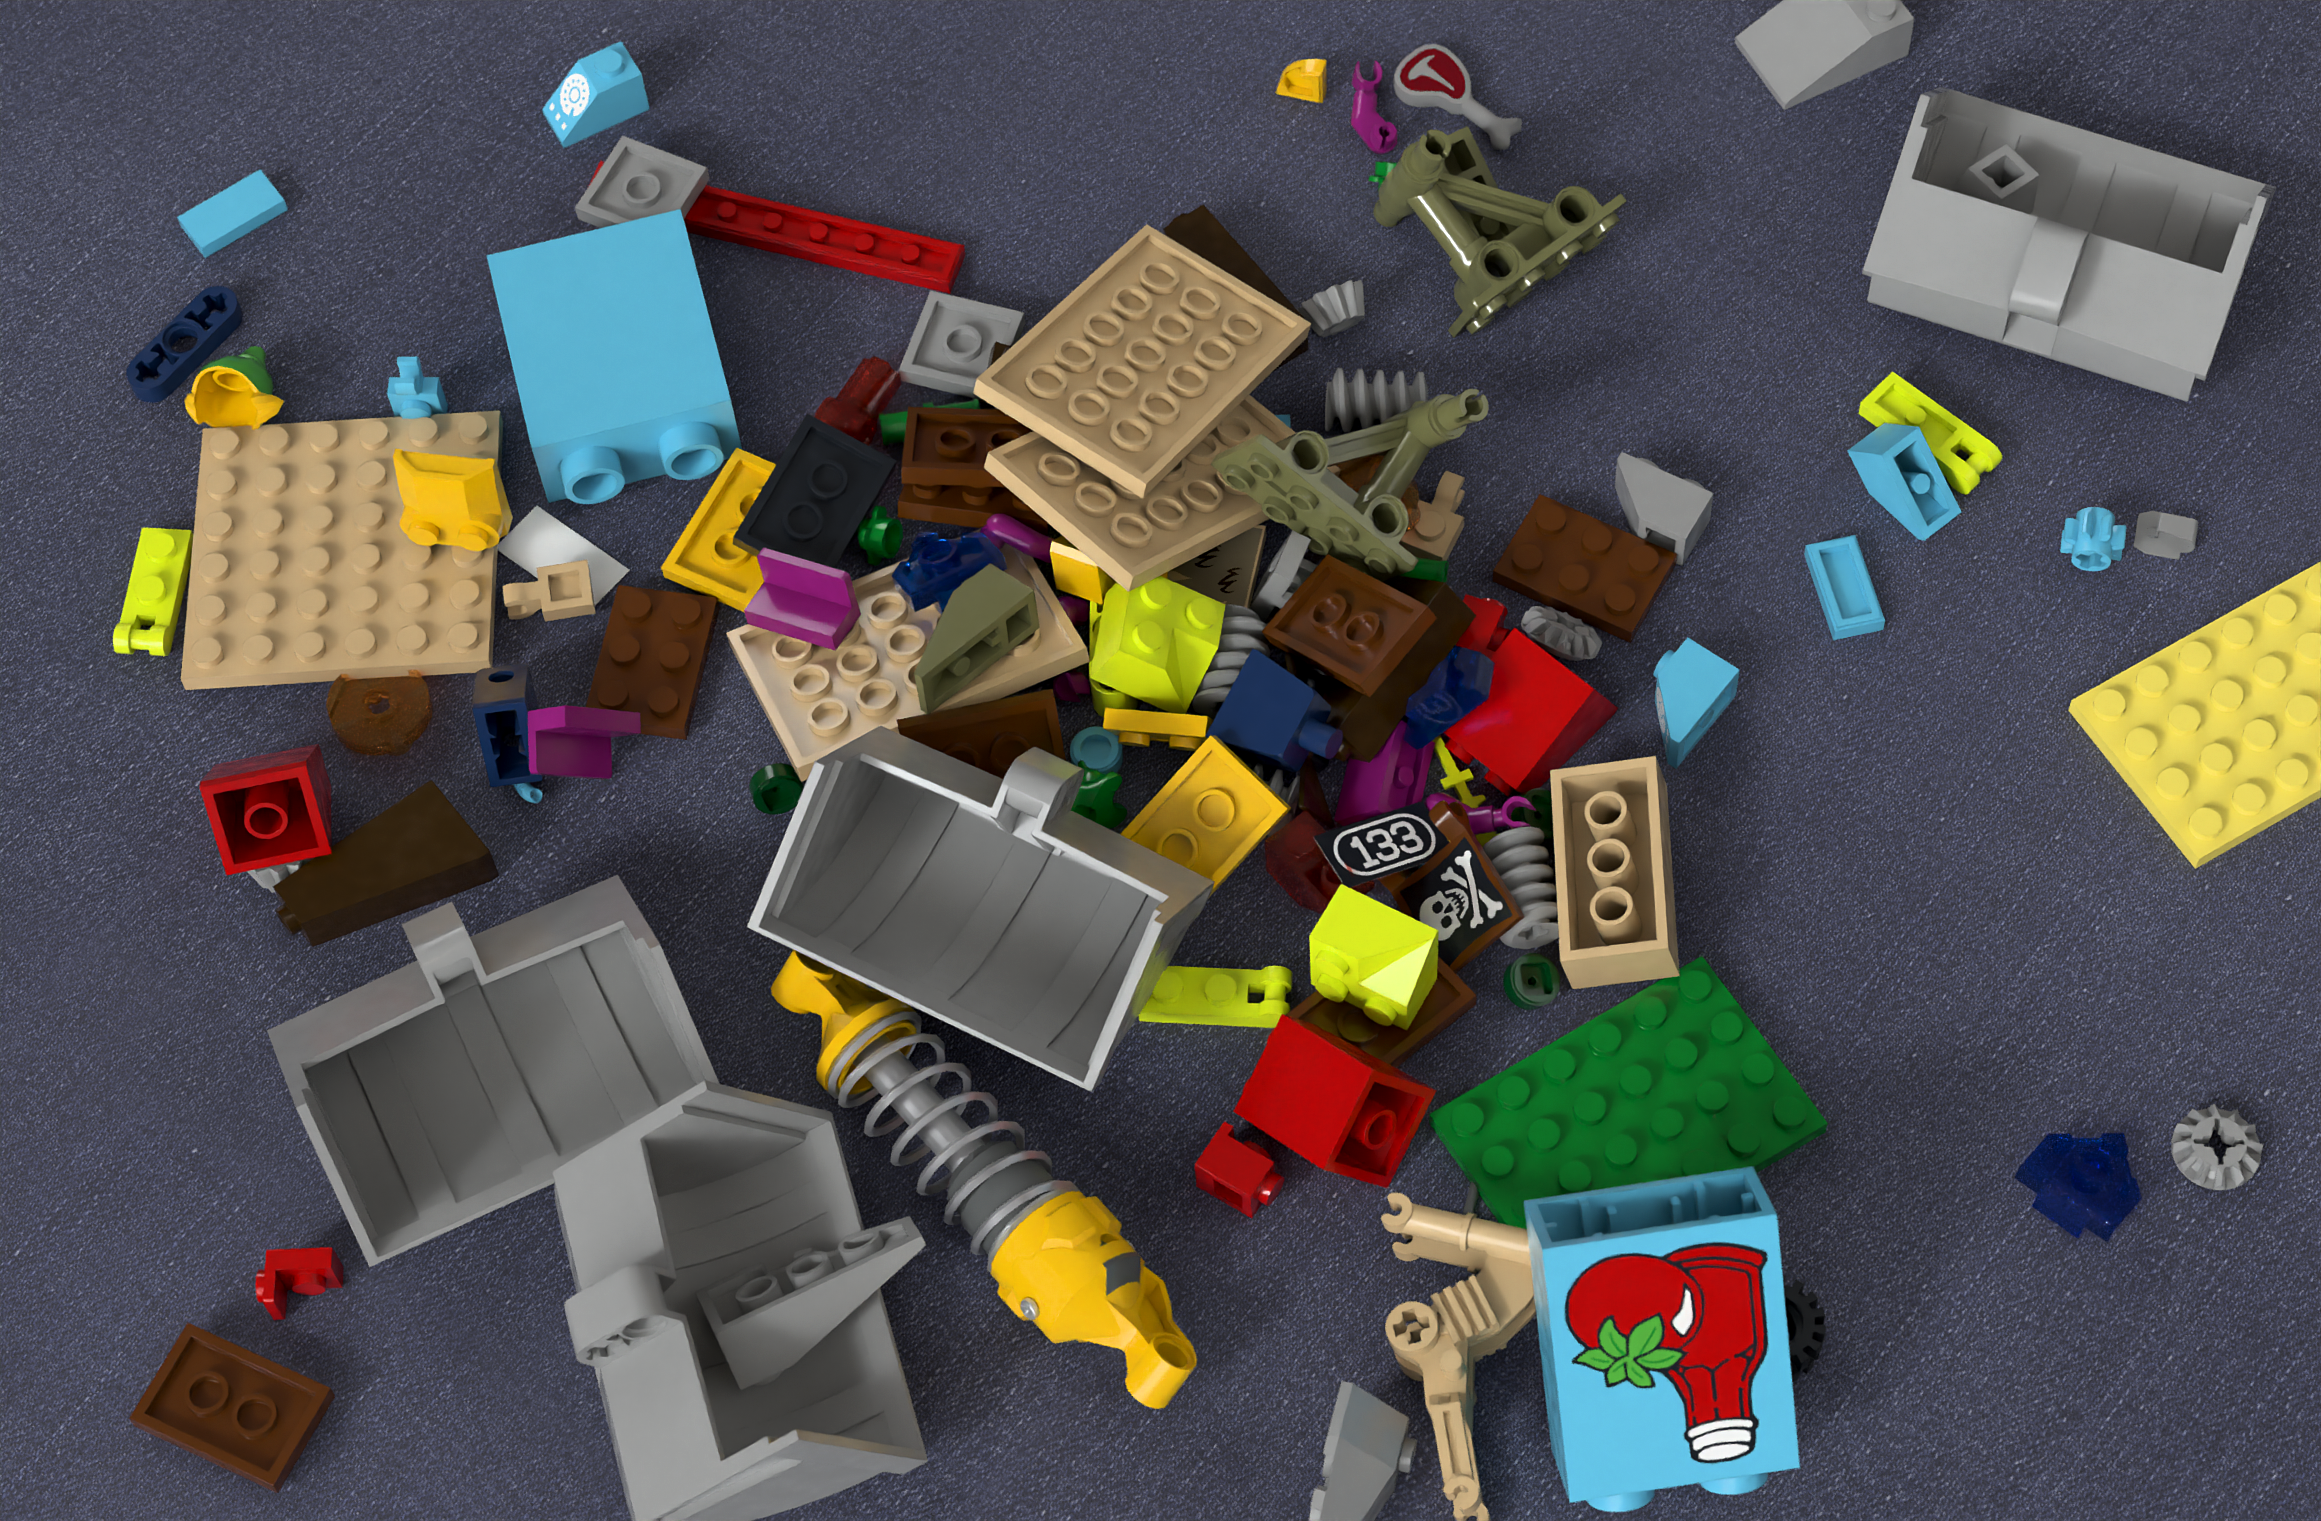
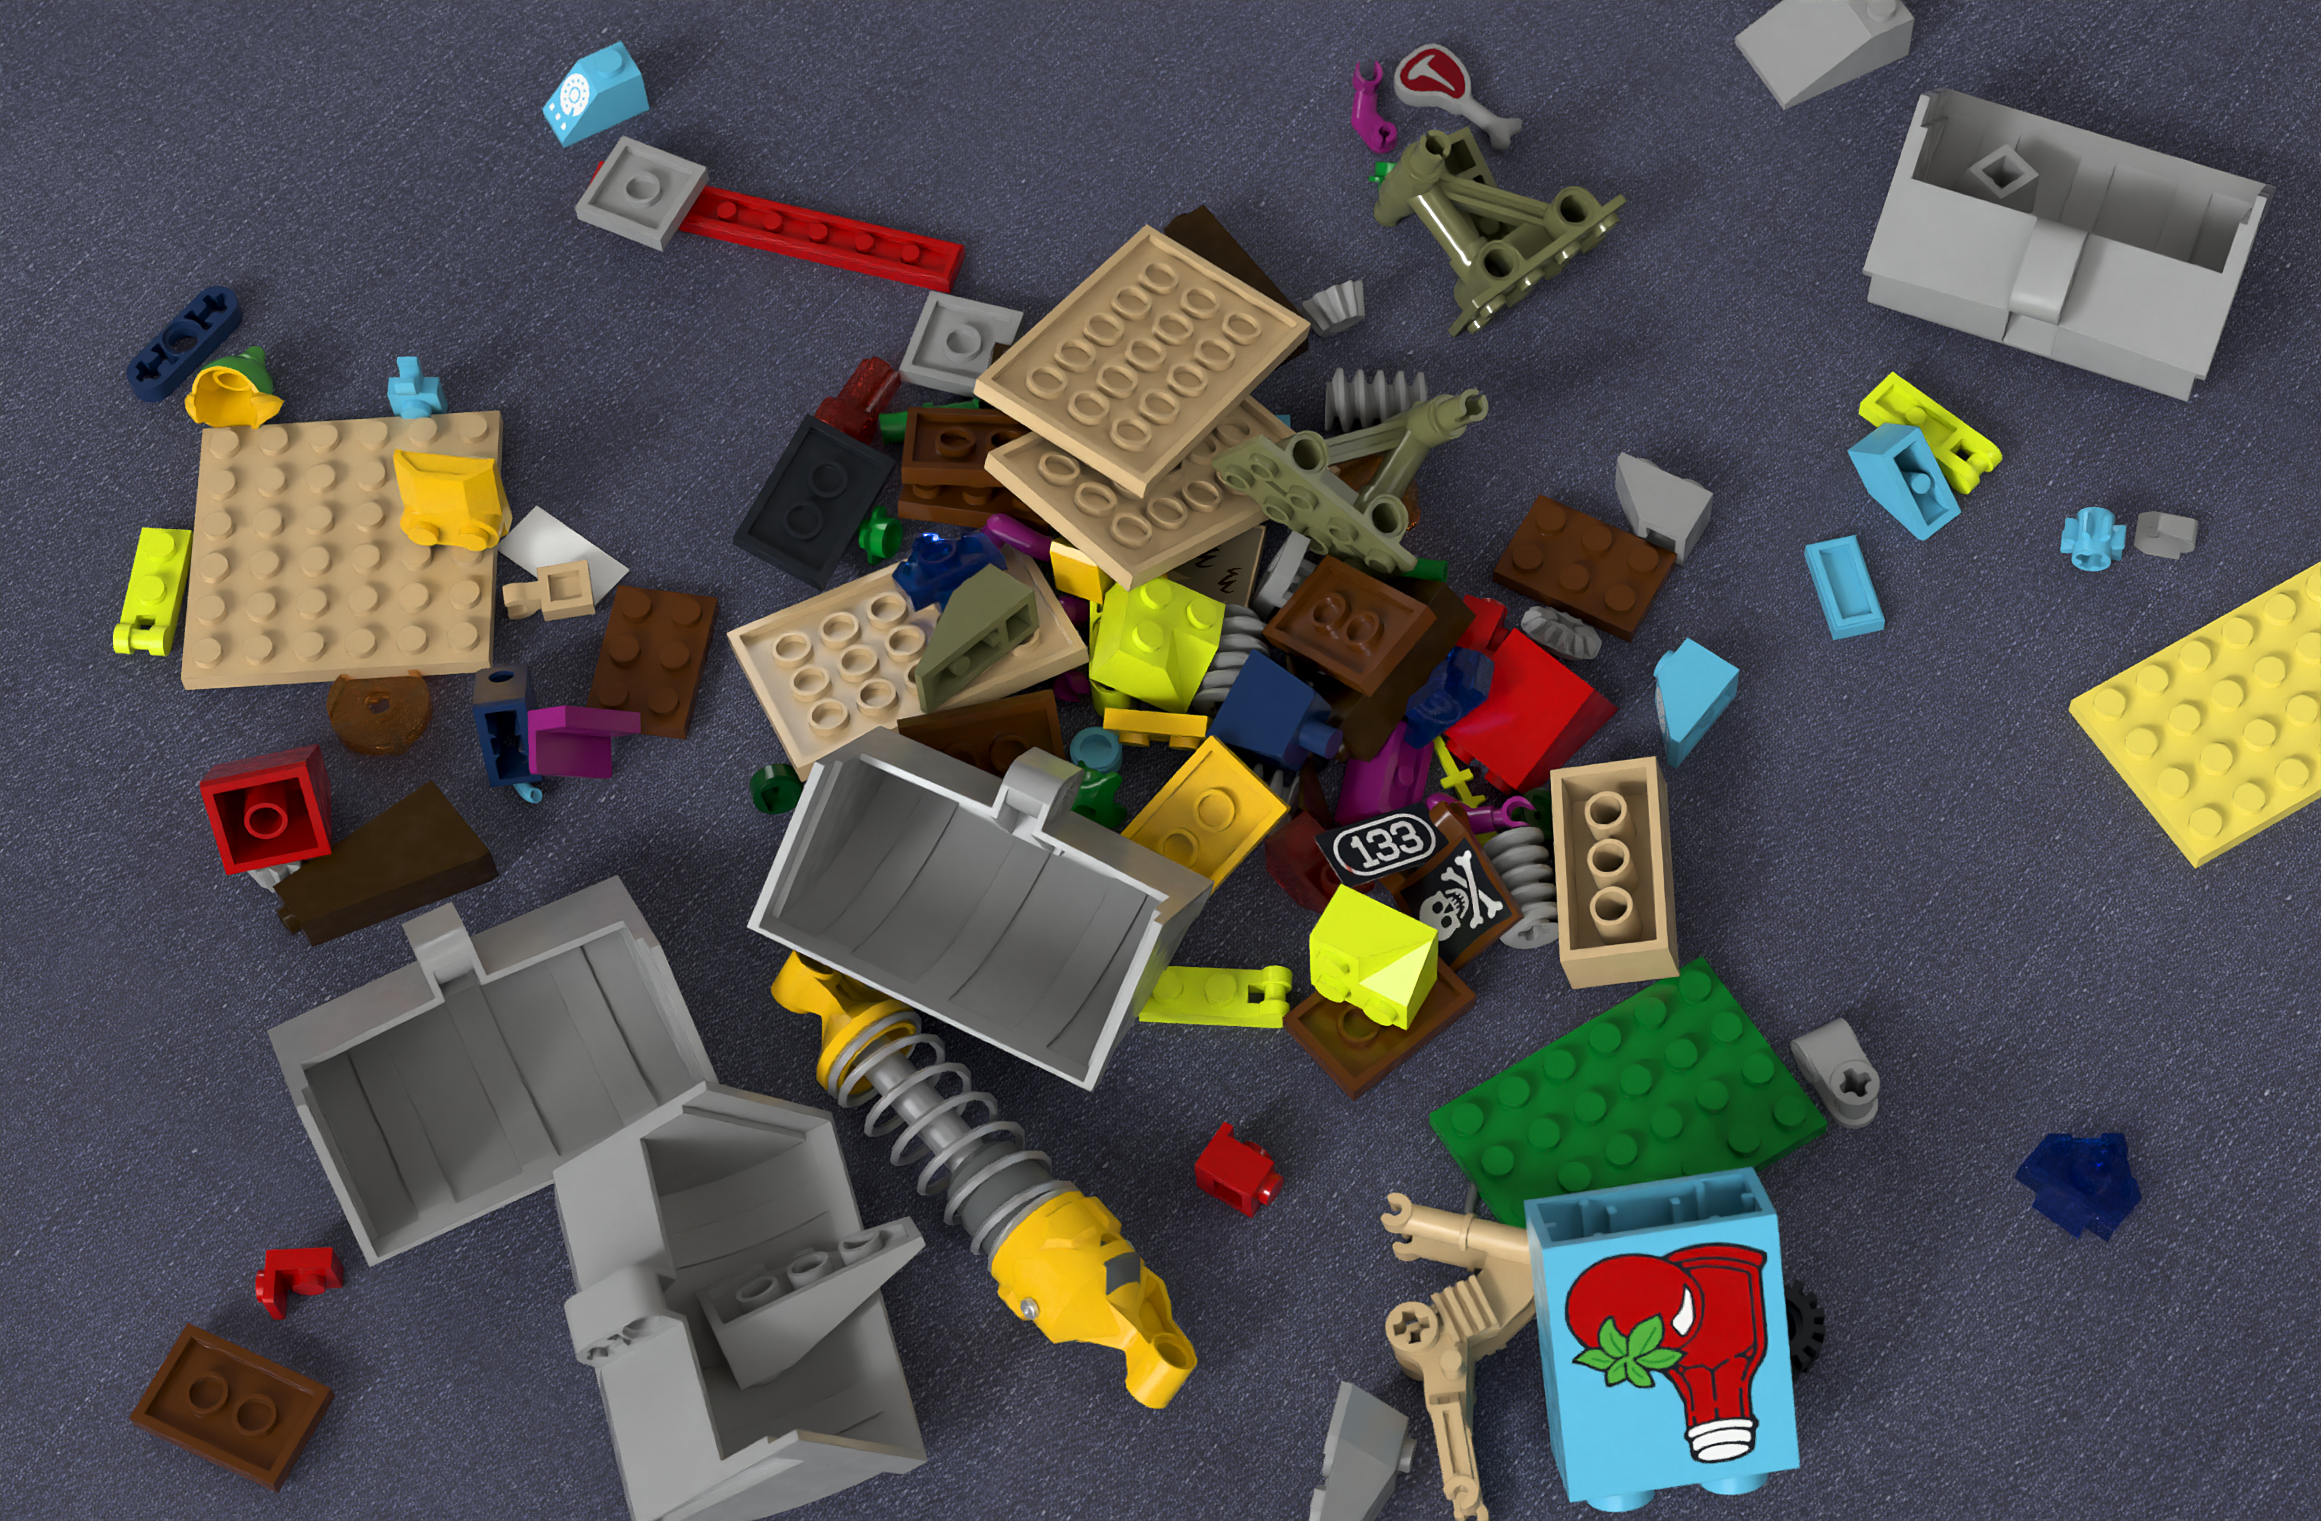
(232, 213): medium azure tile -> none
(614, 358): medium azure brick -> none
(705, 551): yellow plate -> none
(803, 600): magenta panel -> none
(1304, 80): yellow tile -> none
(1334, 1102): red slope -> none
(1438, 523): tan plate -> none
(1531, 981): dark green tile -> none
(1839, 1073): none -> light grey piece
(2199, 1161): light grey gear -> none

